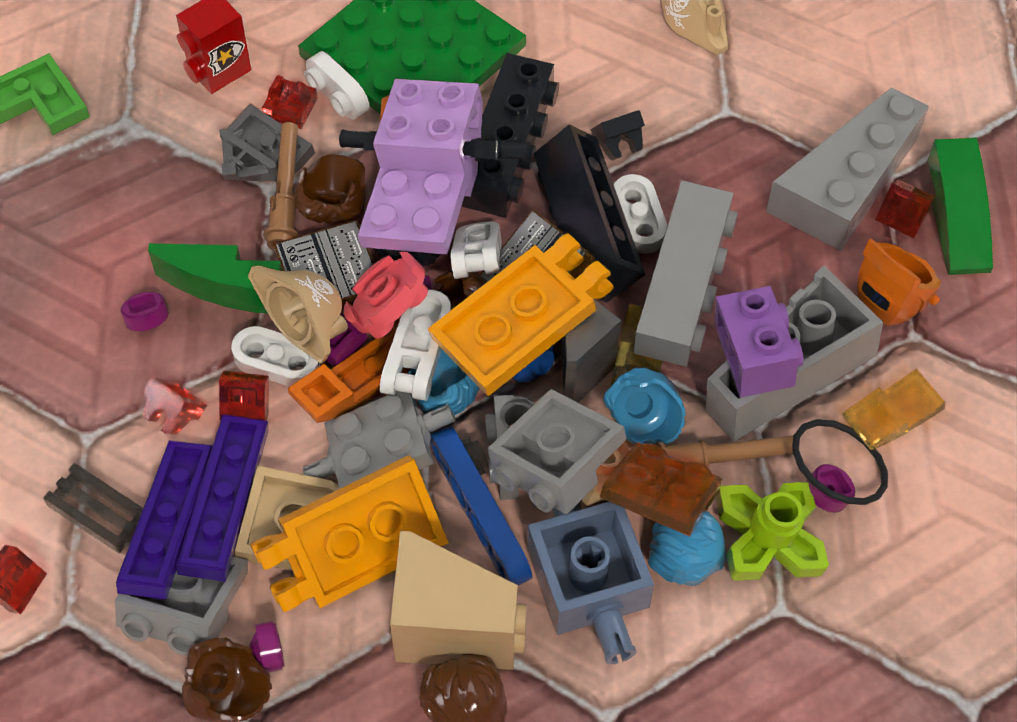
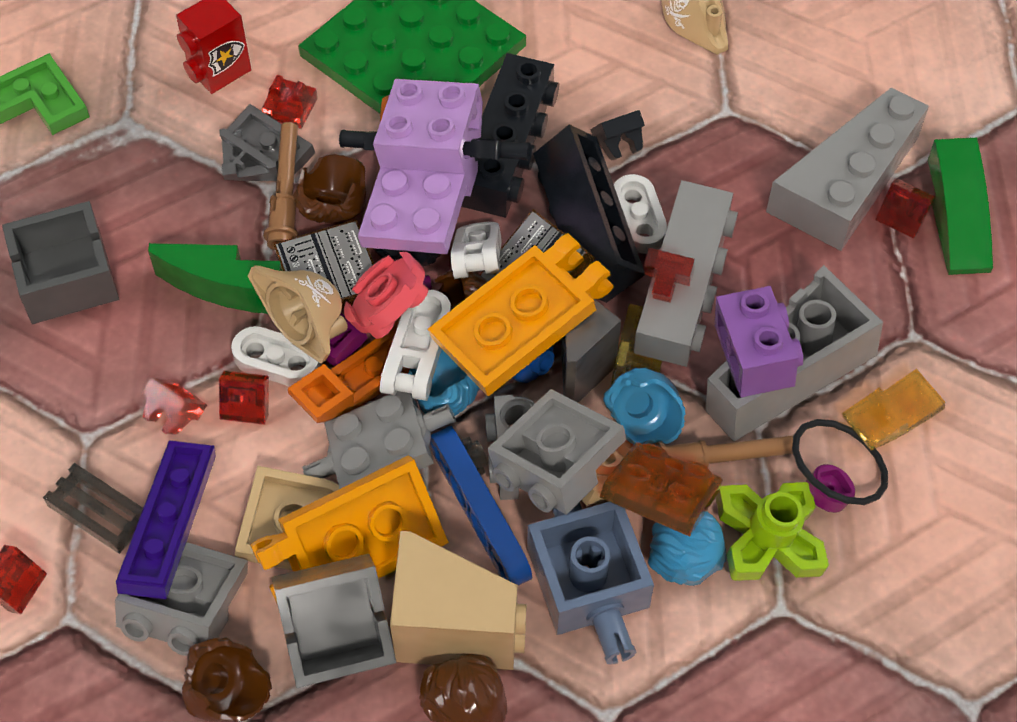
(60, 262): none -> dark grey piece
(144, 311): magenta tile -> none
(222, 499): dark purple tile -> none
(267, 647): magenta tile -> none
(331, 621): none -> dark grey piece
(337, 85): white plate -> none
(668, 271): none -> clear red tile
(895, 283): orange helmet -> none

